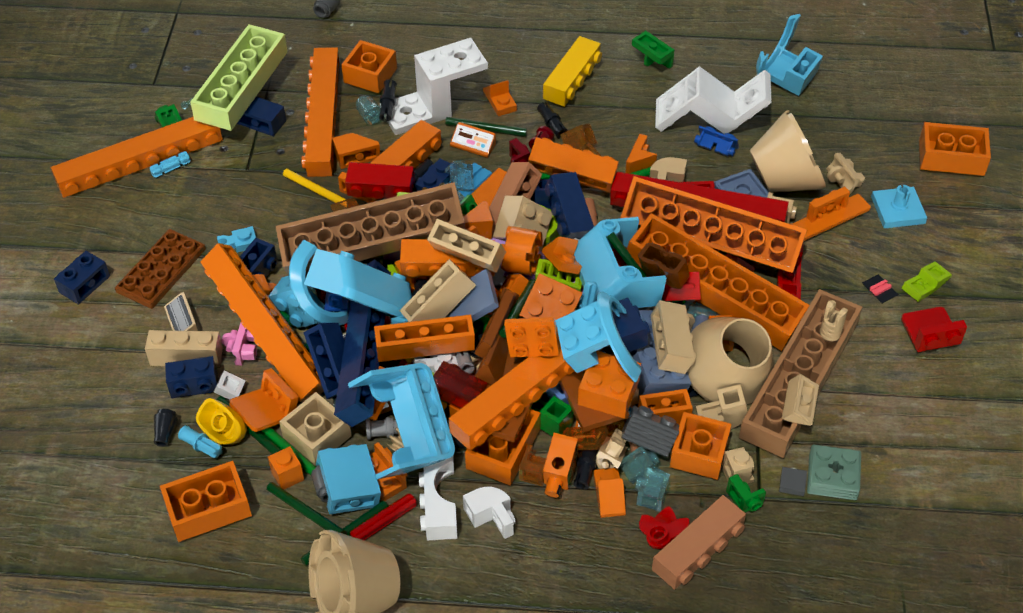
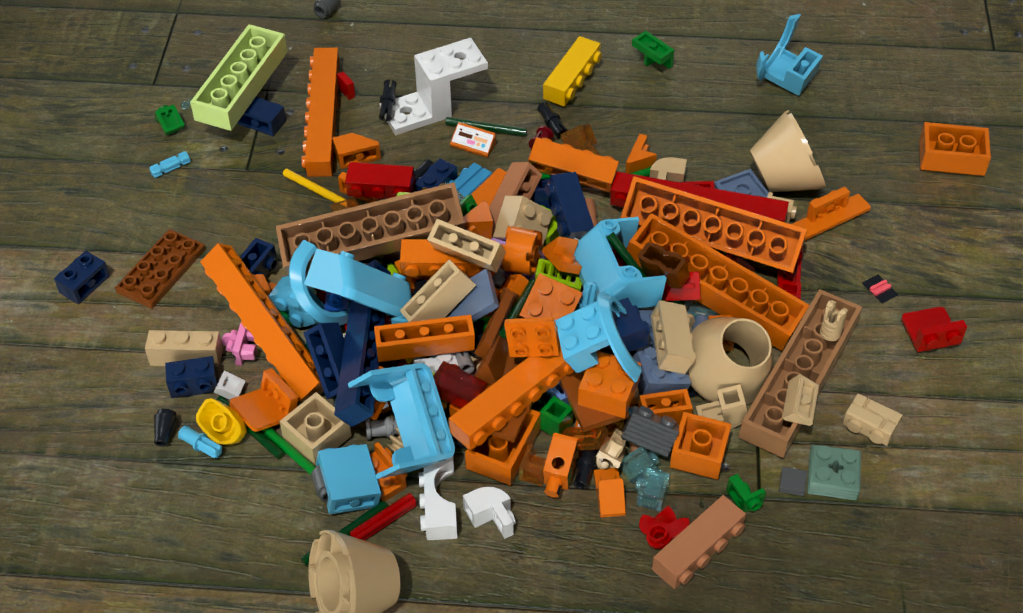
(133, 155): orange brick -> none
(180, 314): slope -> none
(205, 501): orange brick -> none
(239, 239): medium azure plate -> none
(286, 468): orange brick -> none
(303, 508): dark green bar -> none
(346, 85): none -> red tile
(368, 109): clear light blue brick -> none
(369, 66): orange brick -> none
(412, 146): orange brick -> none
(462, 175): clear light blue bracket -> none
(500, 98): orange slope -> none
(518, 151): dark red bracket -> none
(713, 100): white bracket -> none
(725, 143): blue hinge -> none
(738, 462): tan brick -> none
(842, 172): tan hips -> none
(872, 420): none -> tan brick
(899, 207): medium azure tile -> none
(927, 281): lime slope -> none

